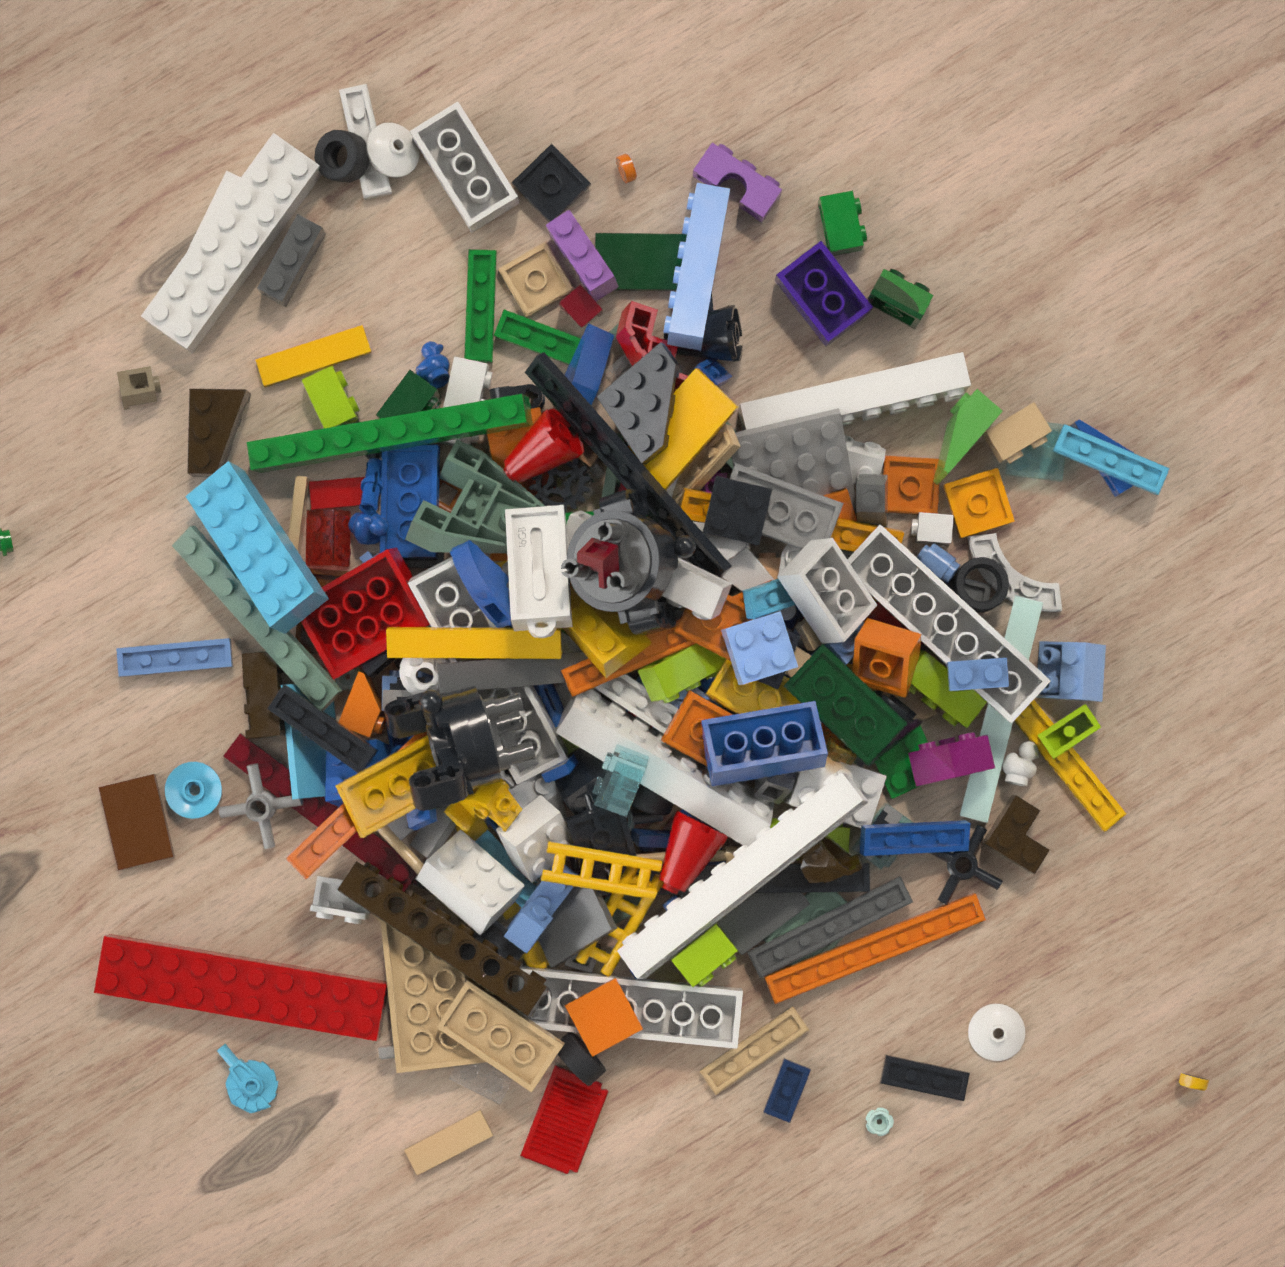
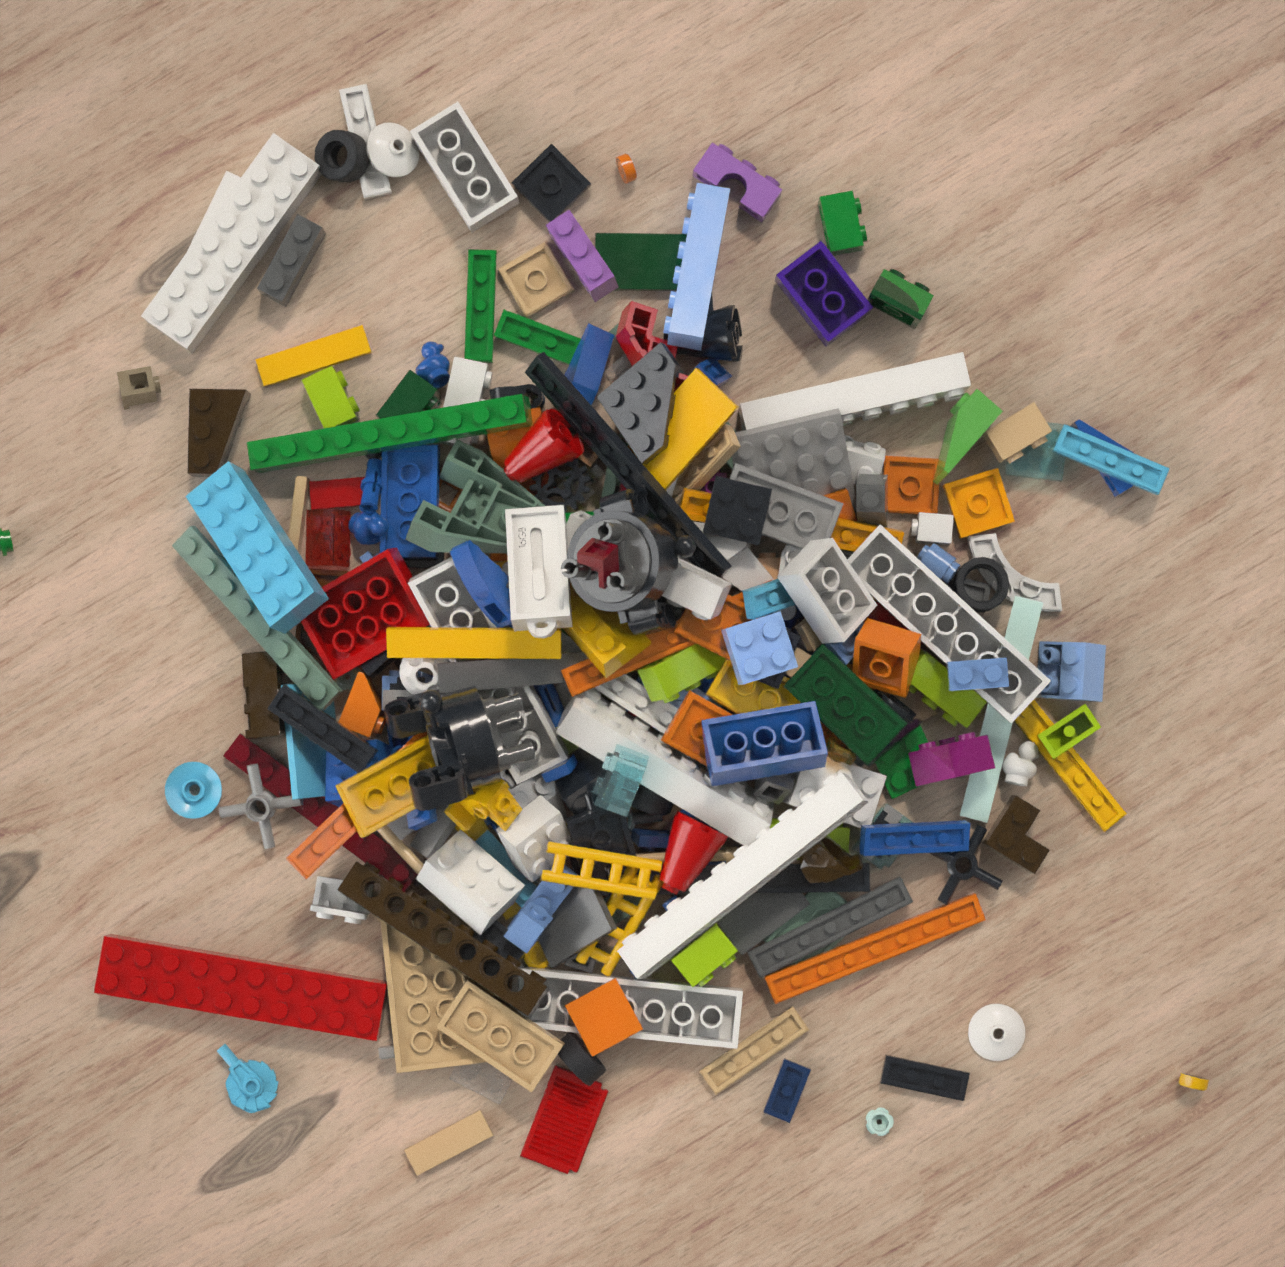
(136, 821): reddish brown tile -> none
(174, 657): medium blue plate -> none
(580, 306): dark red panel -> none

